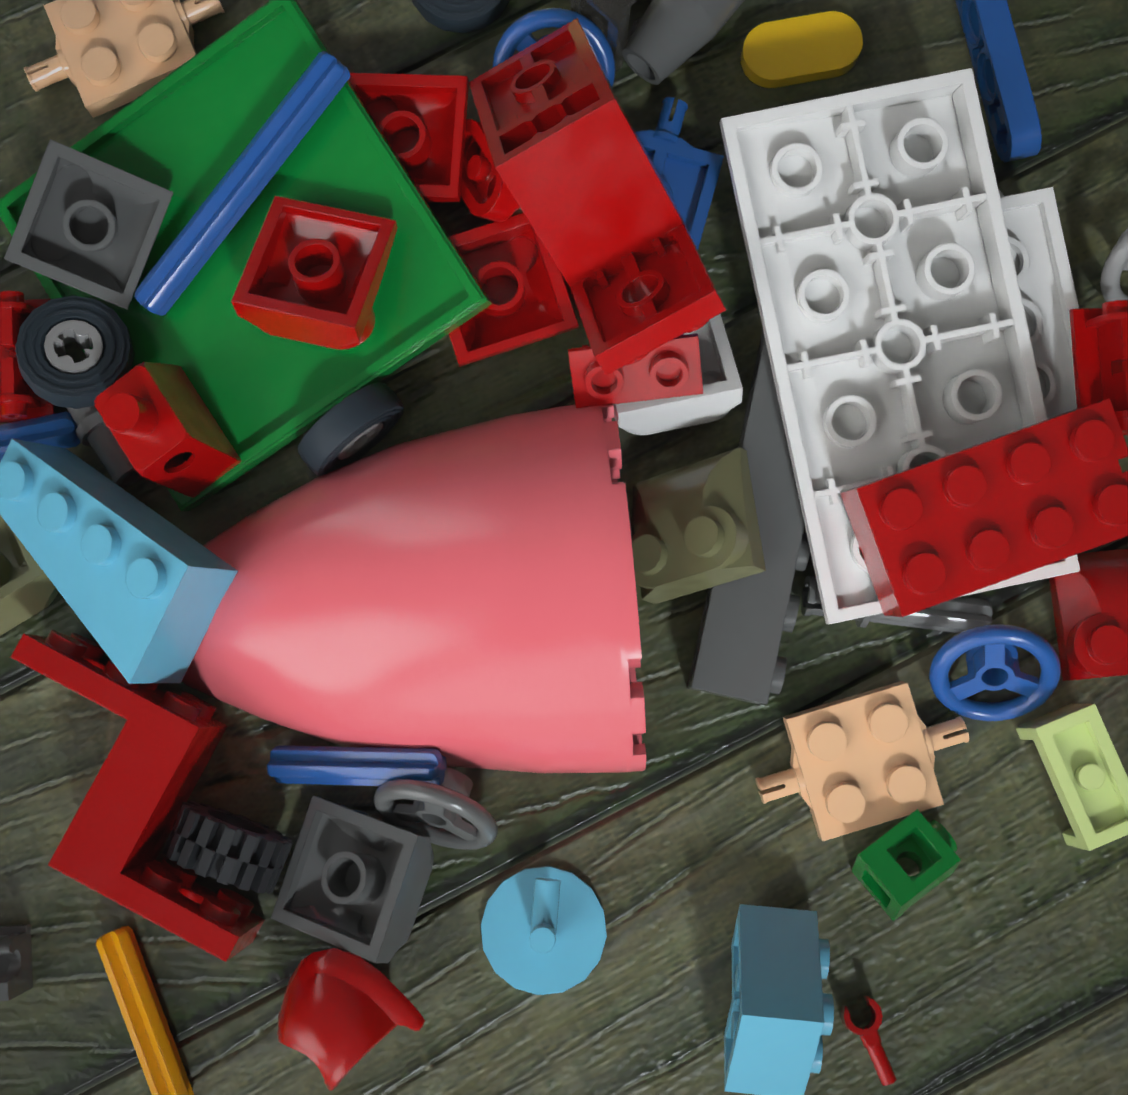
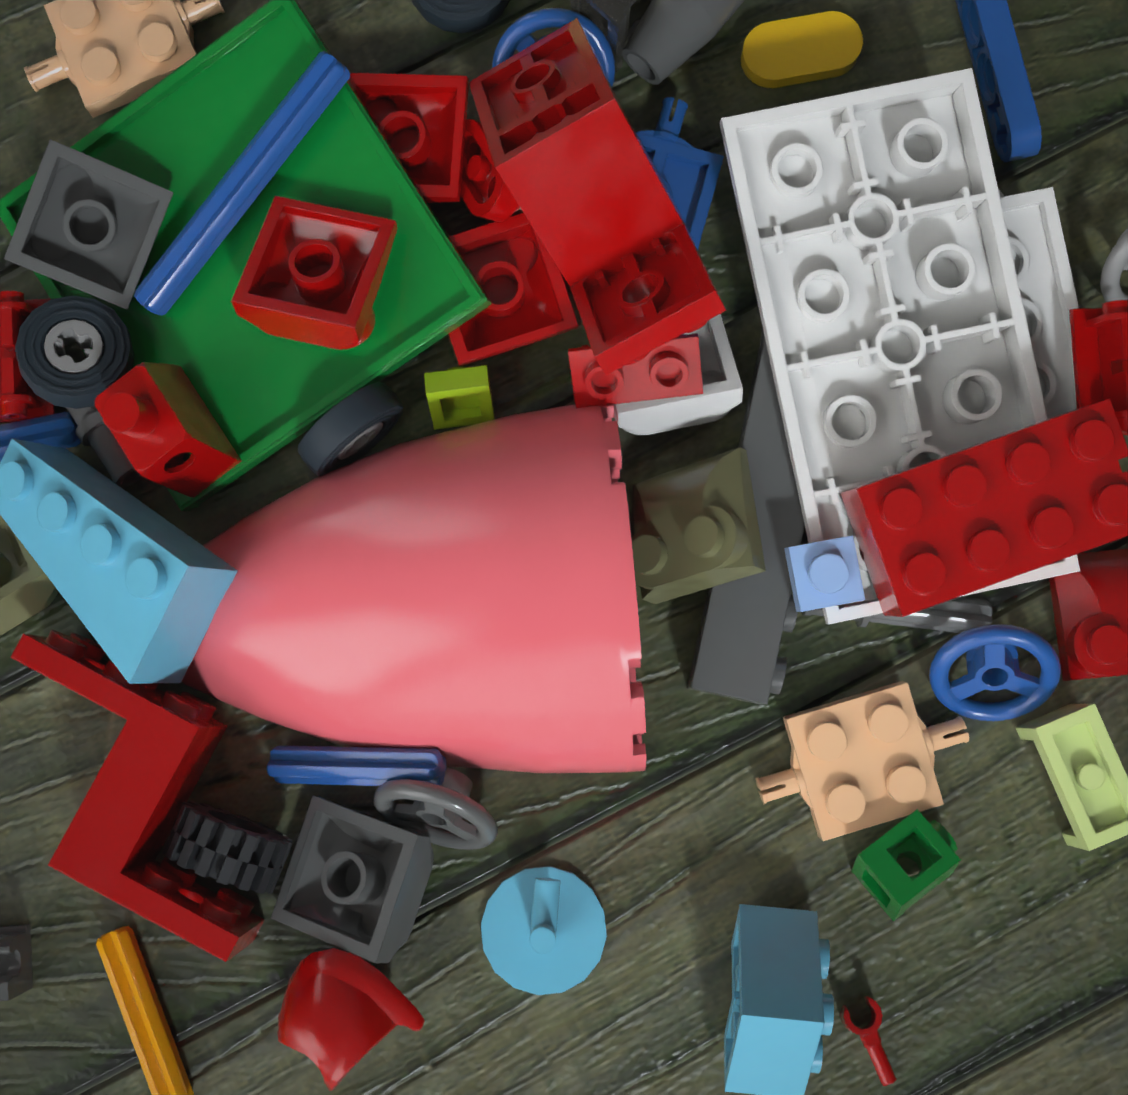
(459, 396): none -> lime plate
(824, 574): none -> light blue plate

